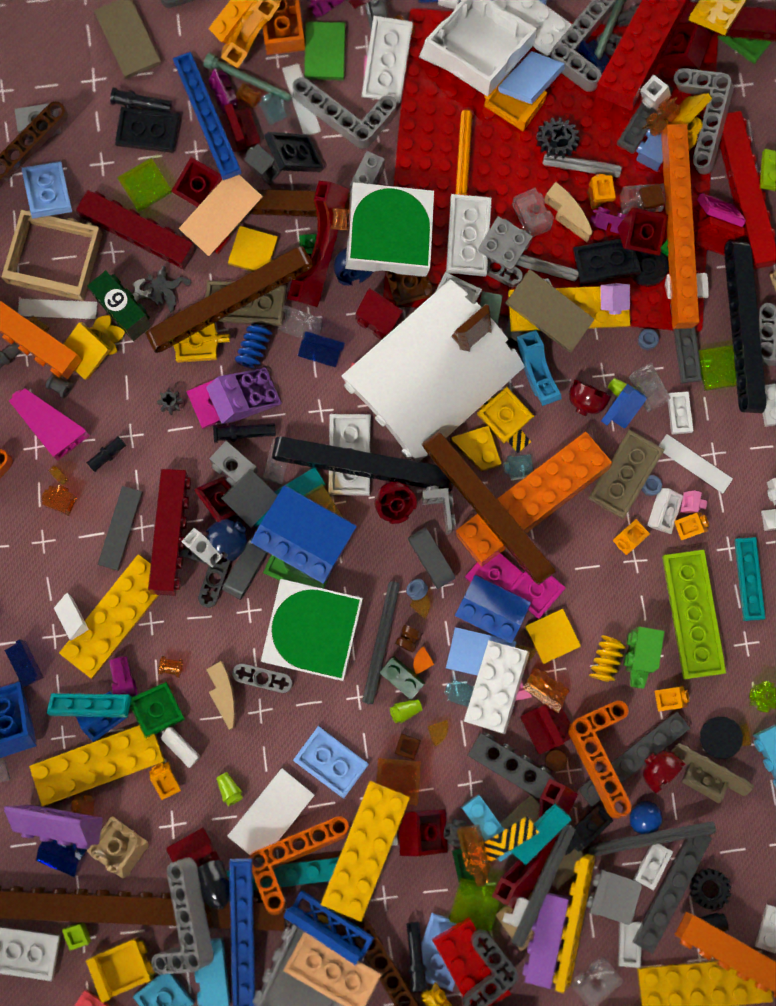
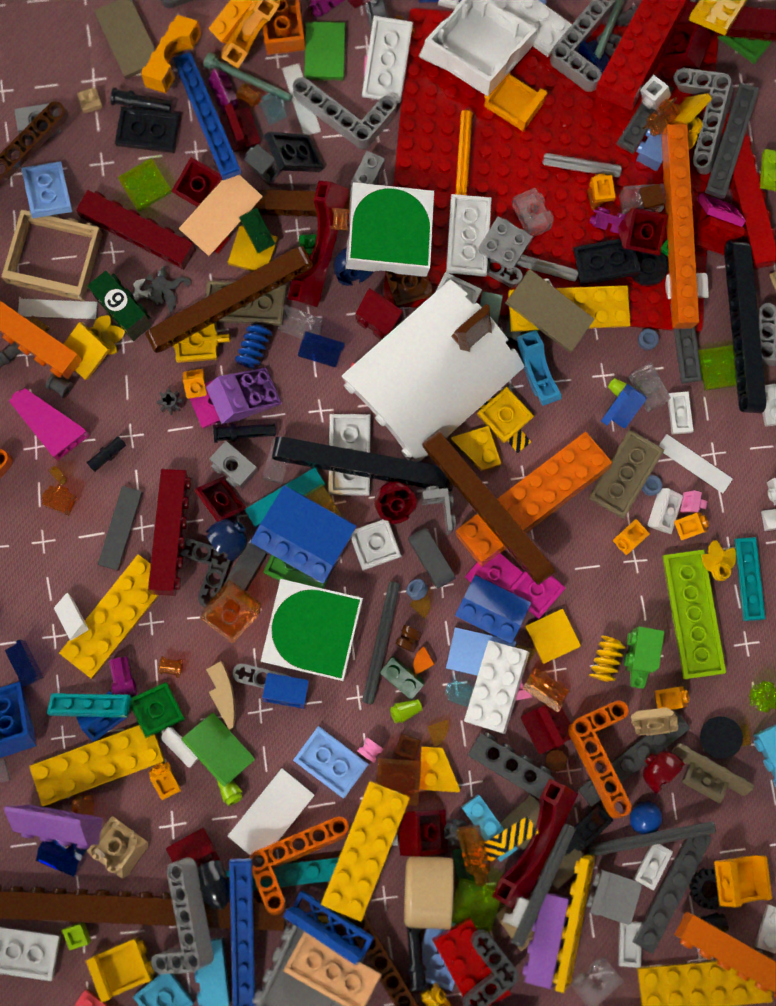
(89, 100): none -> tan tile
(181, 35): none -> light orange arch
(194, 383): none -> light orange bracket
(202, 547): white leg -> none
(218, 749): none -> bright green tile
(231, 611): none -> clear orange brick
(250, 497): dark grey tile -> none
(256, 230): none -> dark green plate
(285, 690): none -> blue panel
(370, 750): none -> bright pink wheel
(375, 544): none -> white tile
(428, 892): none -> tan piece
(436, 771): none -> yellow wing
(518, 466): clear light blue bracket -> none
(531, 77): light blue tile -> none
(548, 827): teal tile -> none
(557, 138): black gear -> none
(568, 212): tan slope -> none
(587, 398): dark red cylinder -> none
(615, 297): lavender brick -> none
(655, 721): none -> tan slope
(719, 561): none -> yellow plate
(731, 140): none -> dark grey plate
(743, 880): none -> light orange panel

